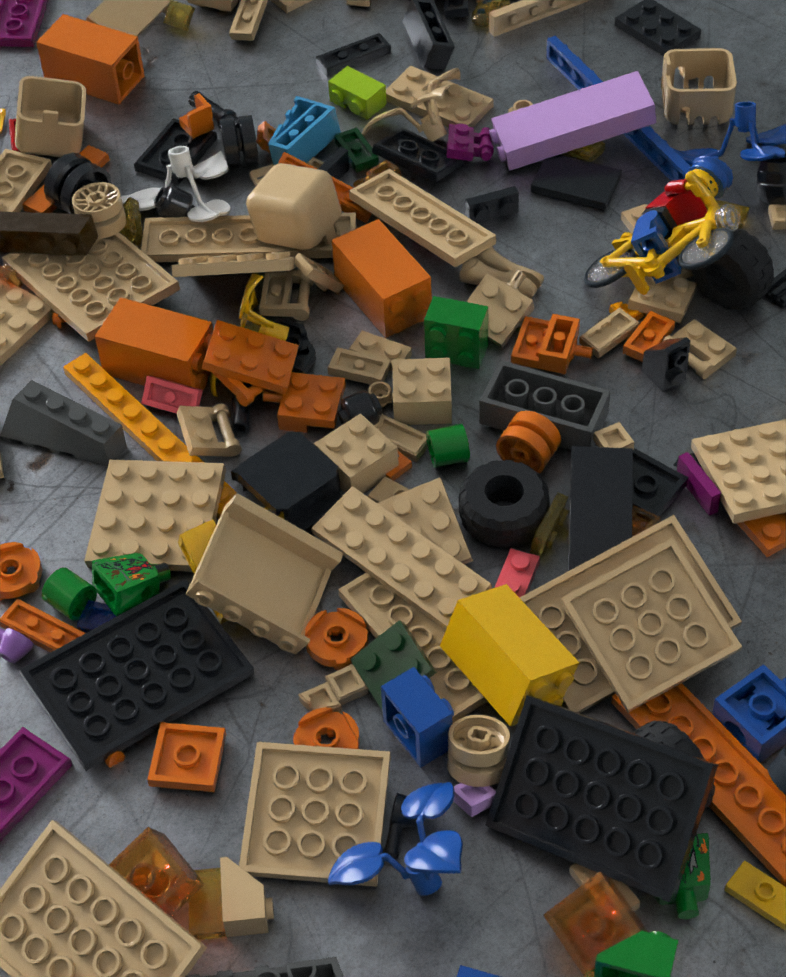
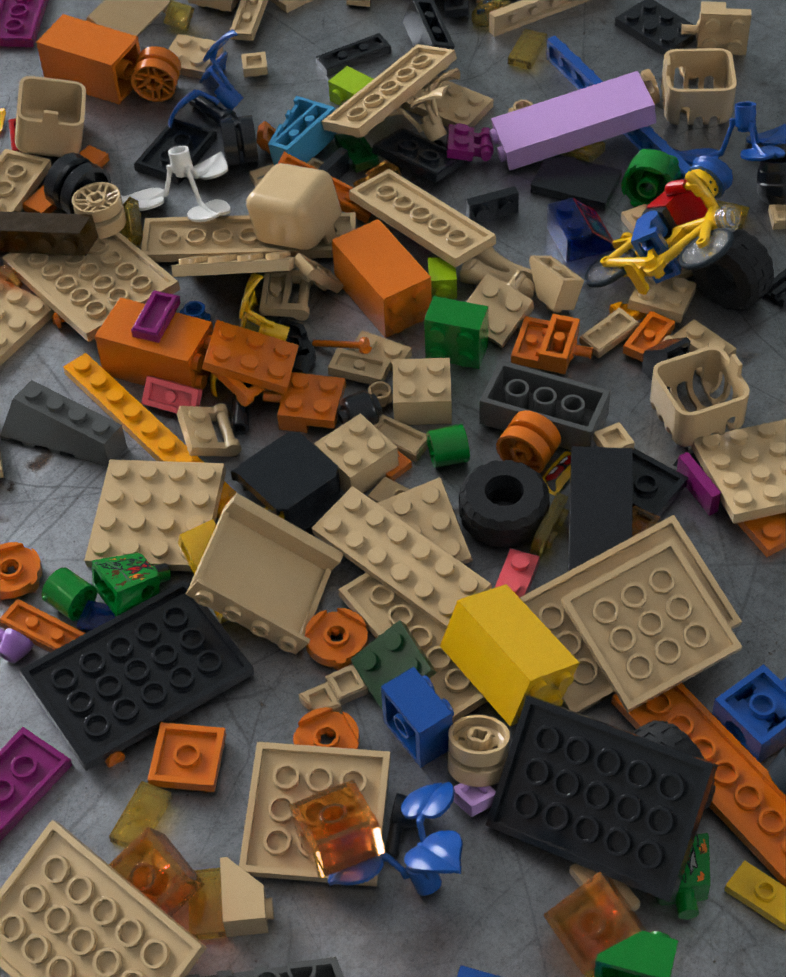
(141, 812): none -> clear yellow plate
(155, 316): none -> magenta tile
(156, 74): none -> orange wheel
(173, 202): black head -> none
(191, 52): none -> tan plate
(195, 309): none -> blue plate
(198, 120): orange panel -> none
(226, 93): none -> blue plant
(254, 64): none -> tan plate
(337, 828): none -> clear orange brick
(363, 344): none -> orange piece
(389, 90): none -> tan plate
(442, 278): none -> lime brick
(527, 49): none -> clear yellow tile
(555, 283): none -> tan slope
(558, 473): none -> sticker
(577, 230): none -> clear blue slope
(648, 176): none -> green brick
(651, 85): none -> tan tile
(704, 421): none -> tan piece
(721, 27): none -> tan plate

